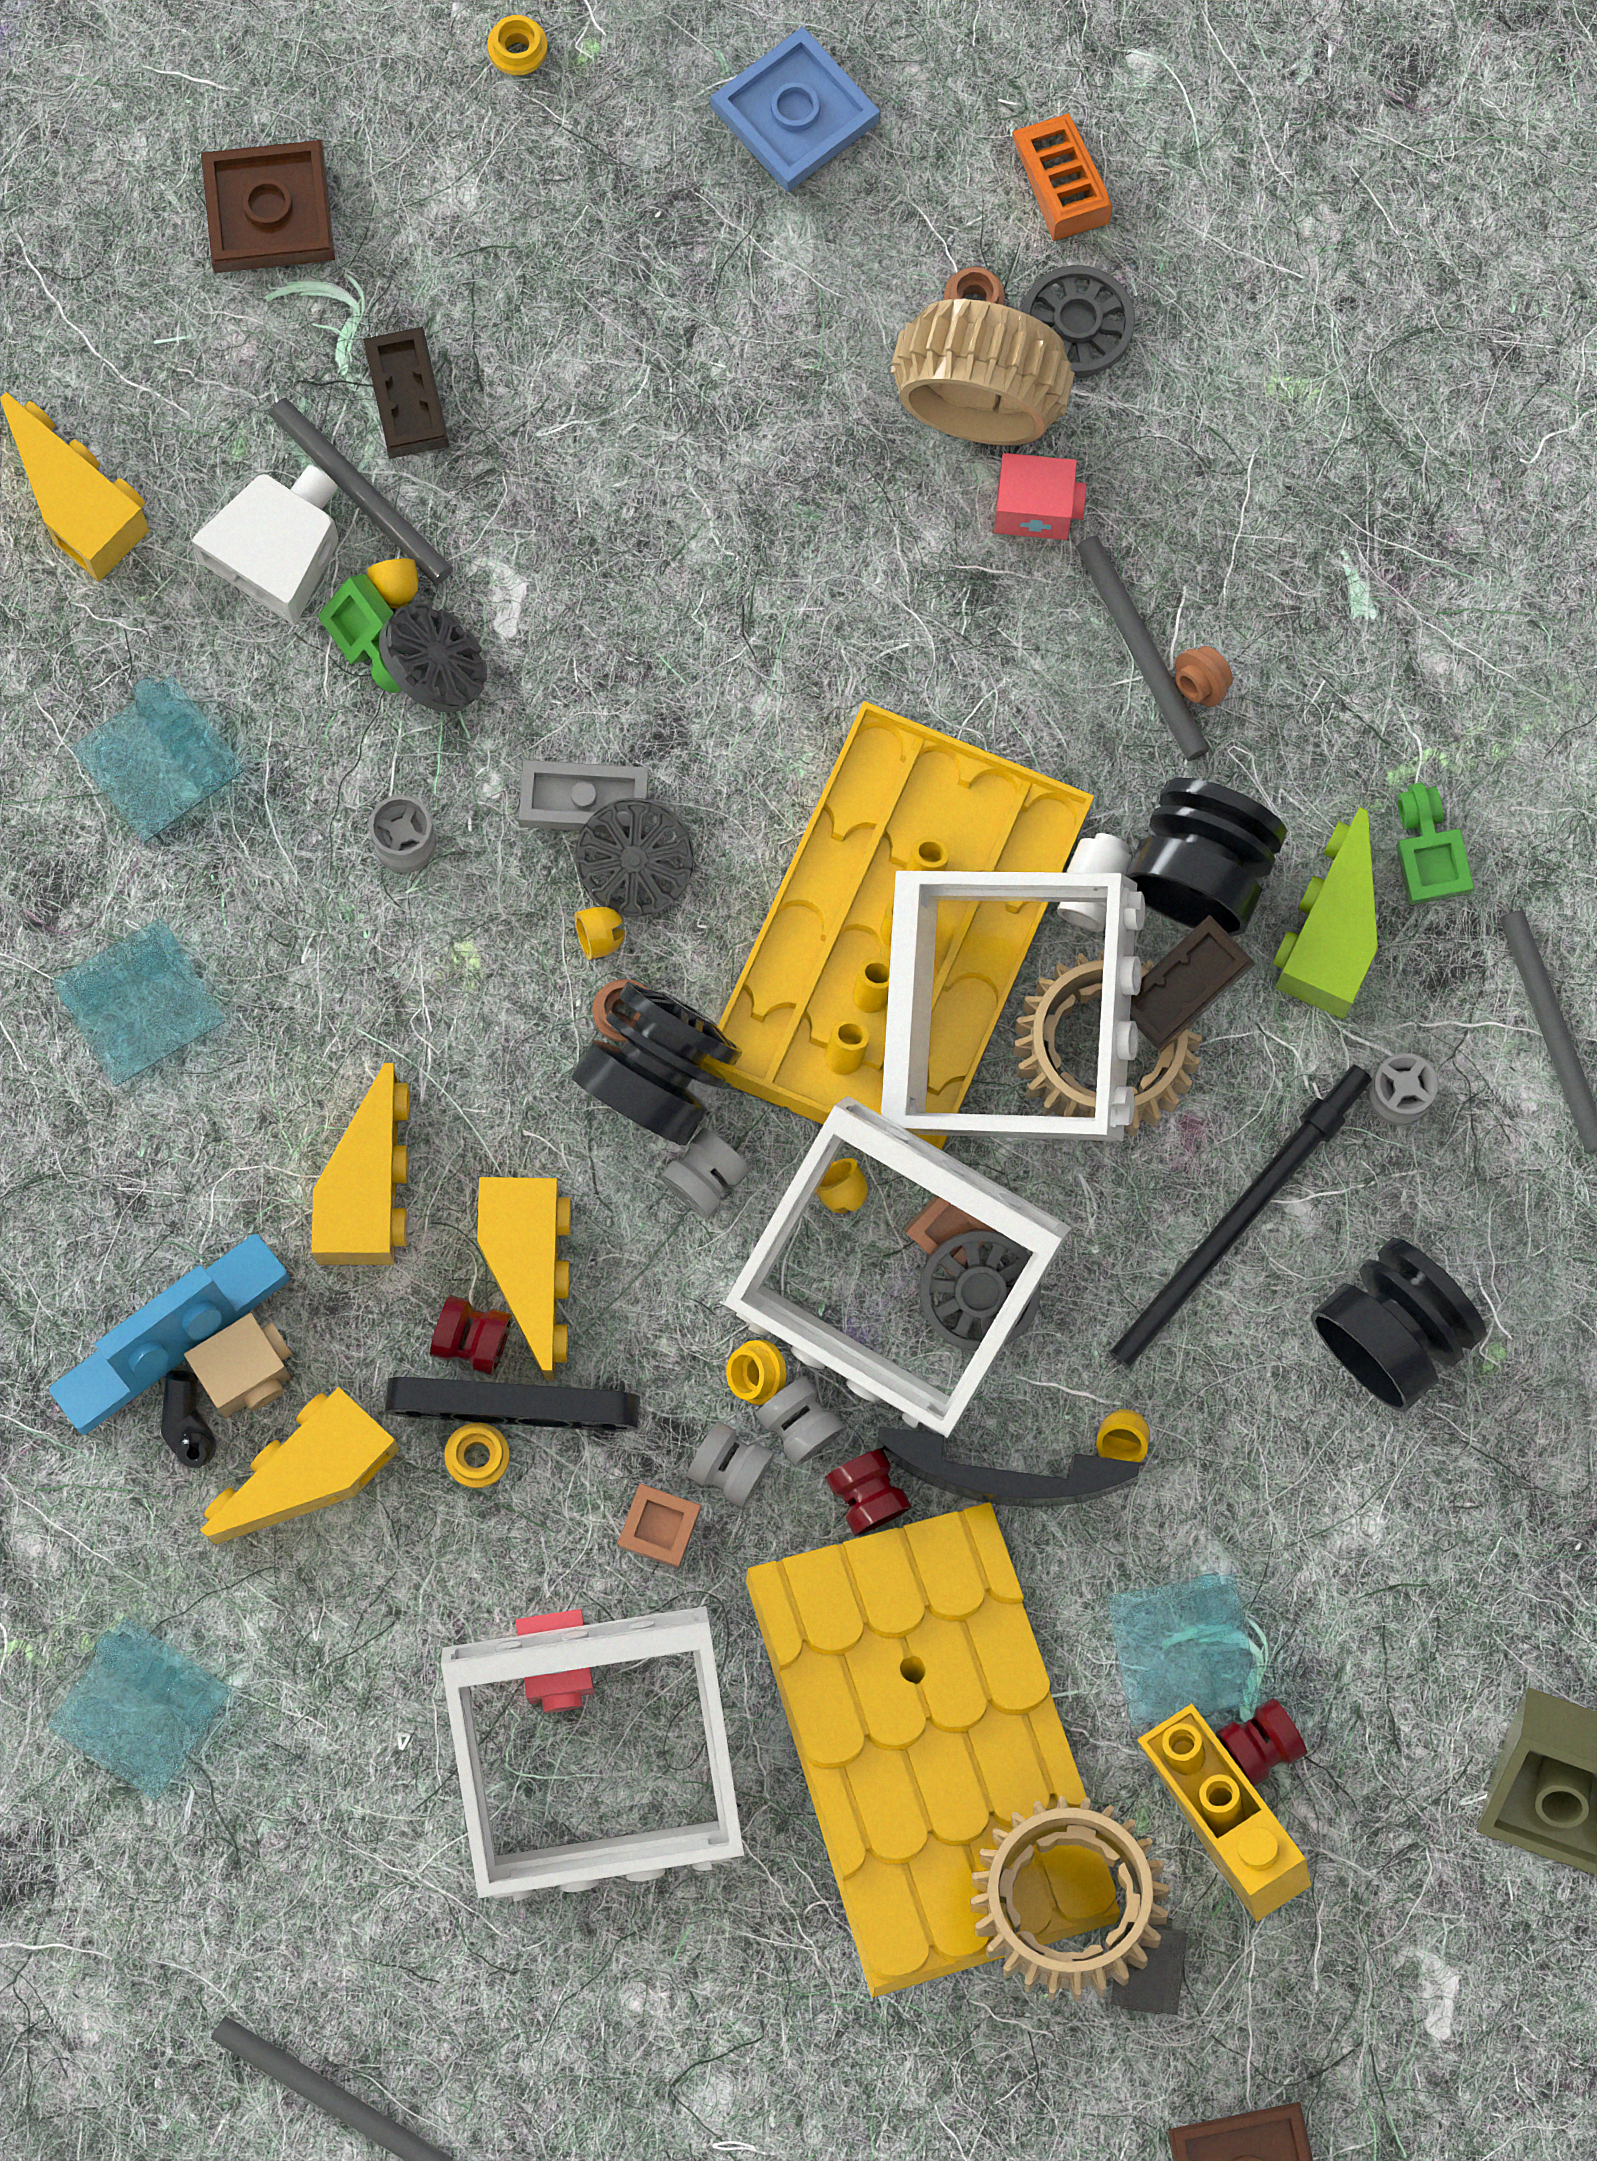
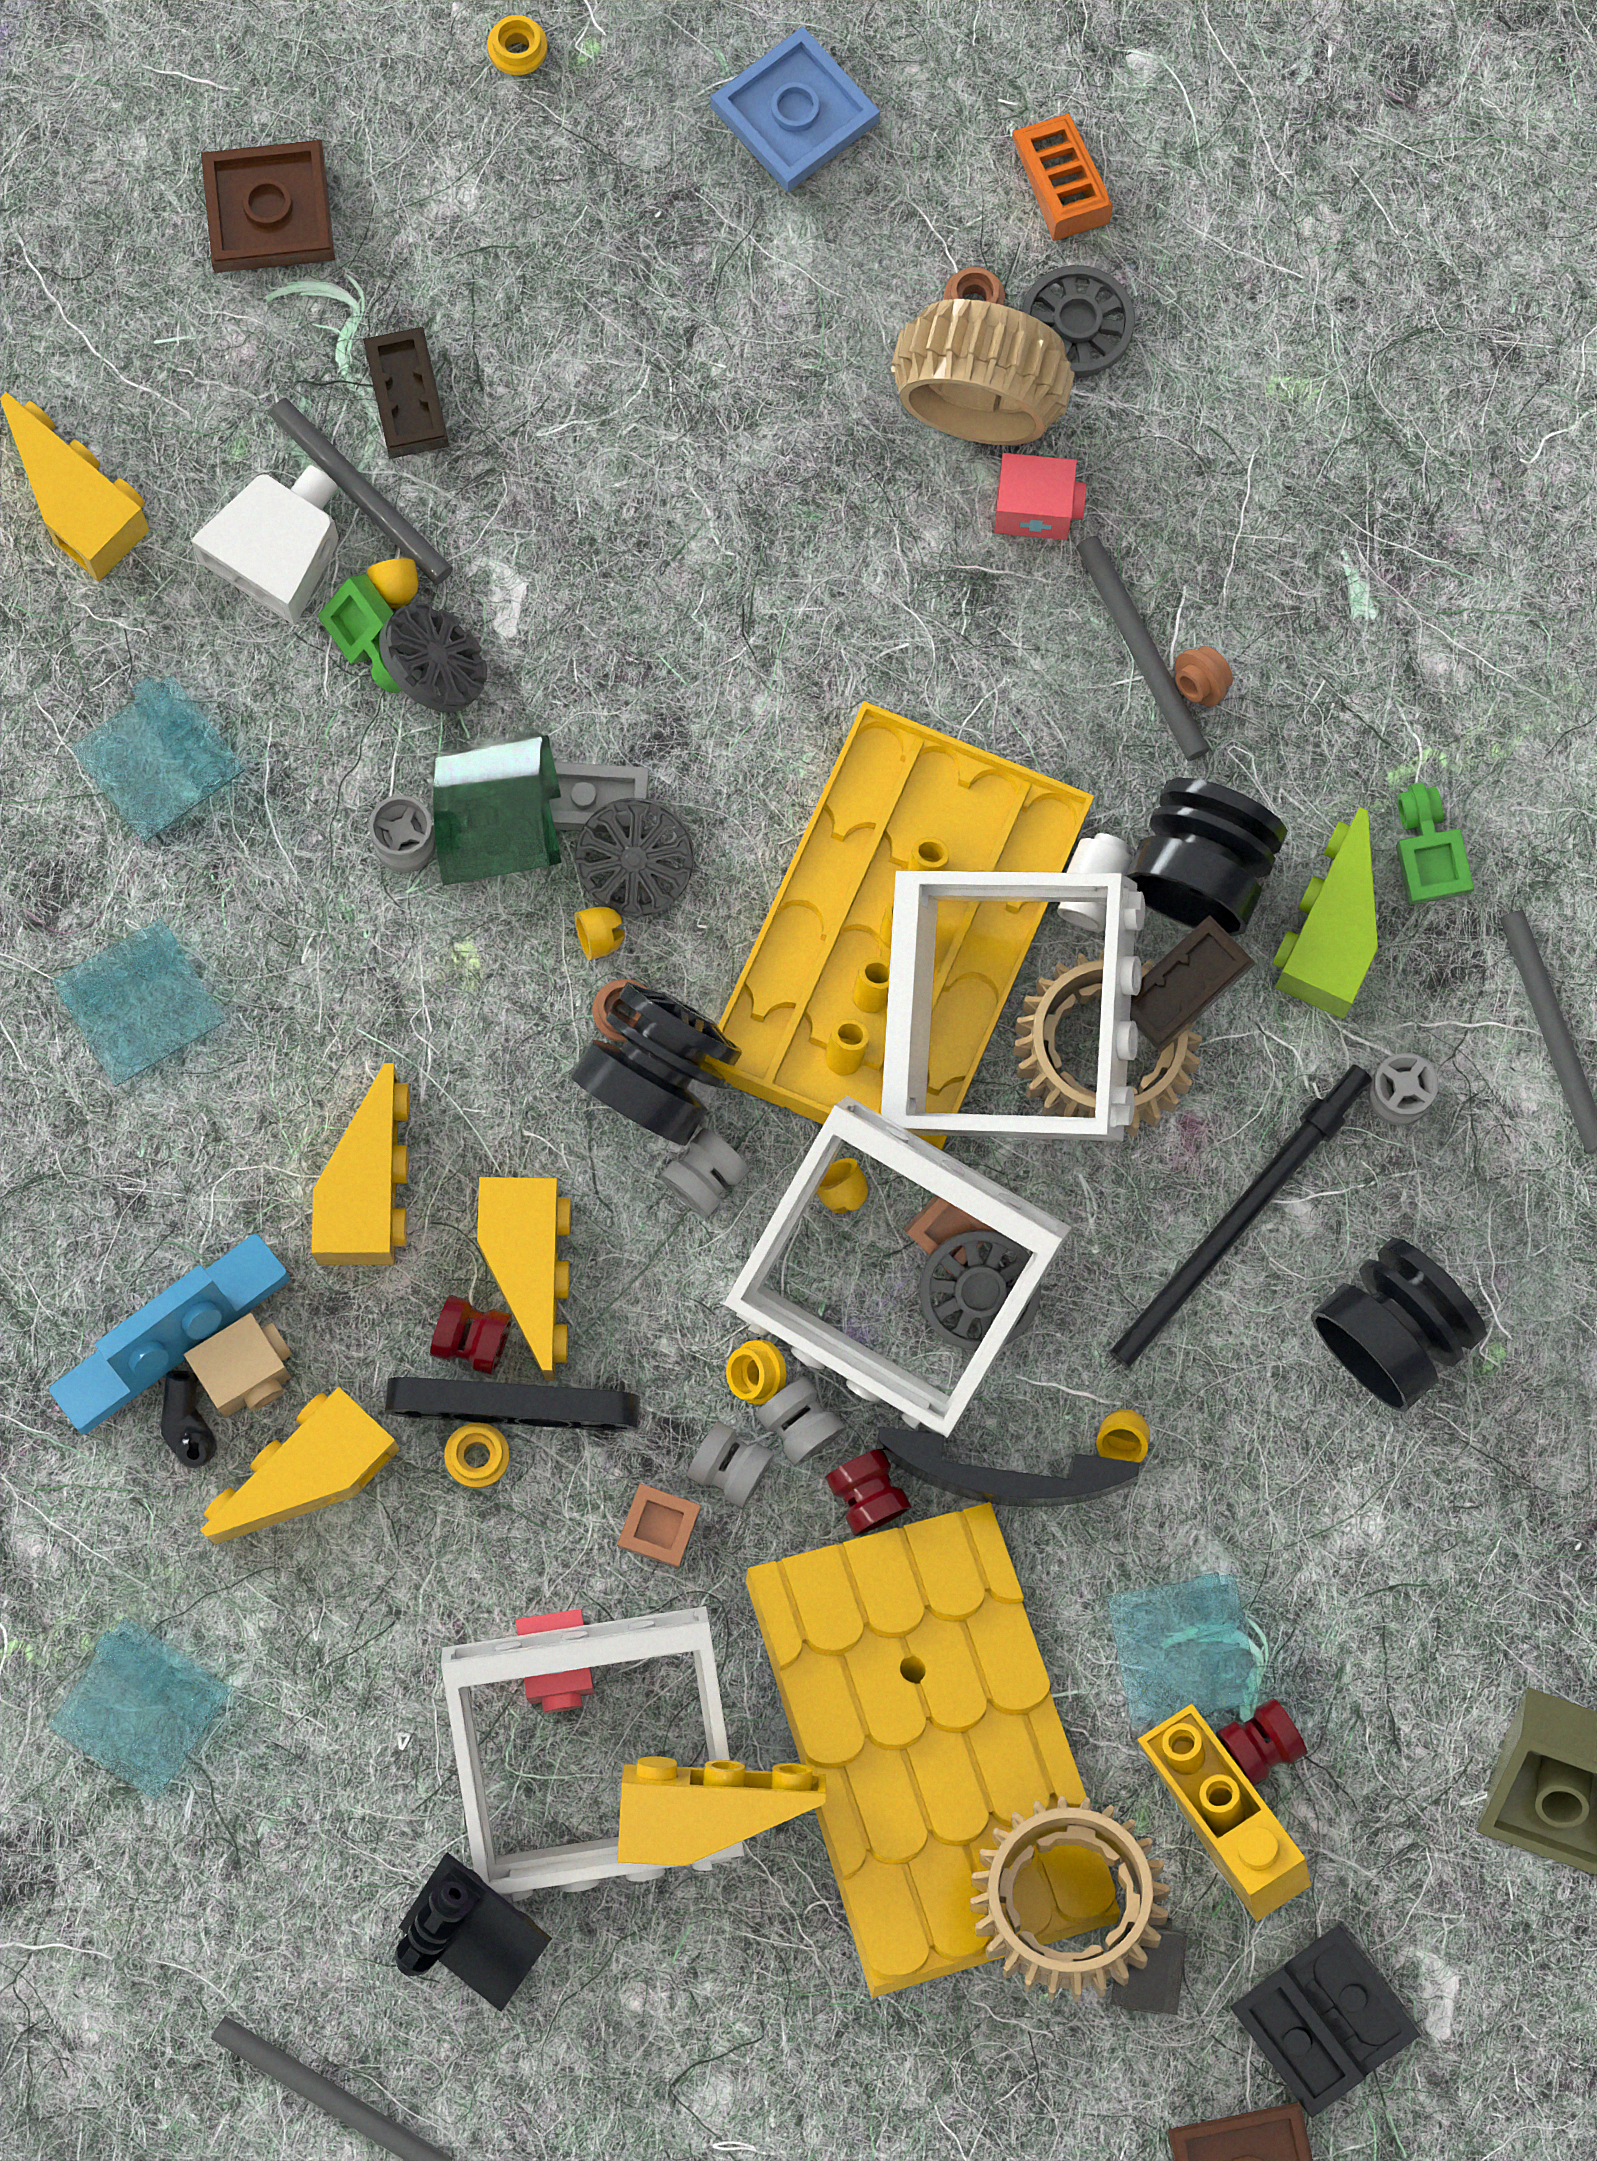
(470, 1933): none -> black hinge
(495, 810): none -> clear green slope
(693, 1812): none -> yellow slope
(1326, 2019): none -> black slope

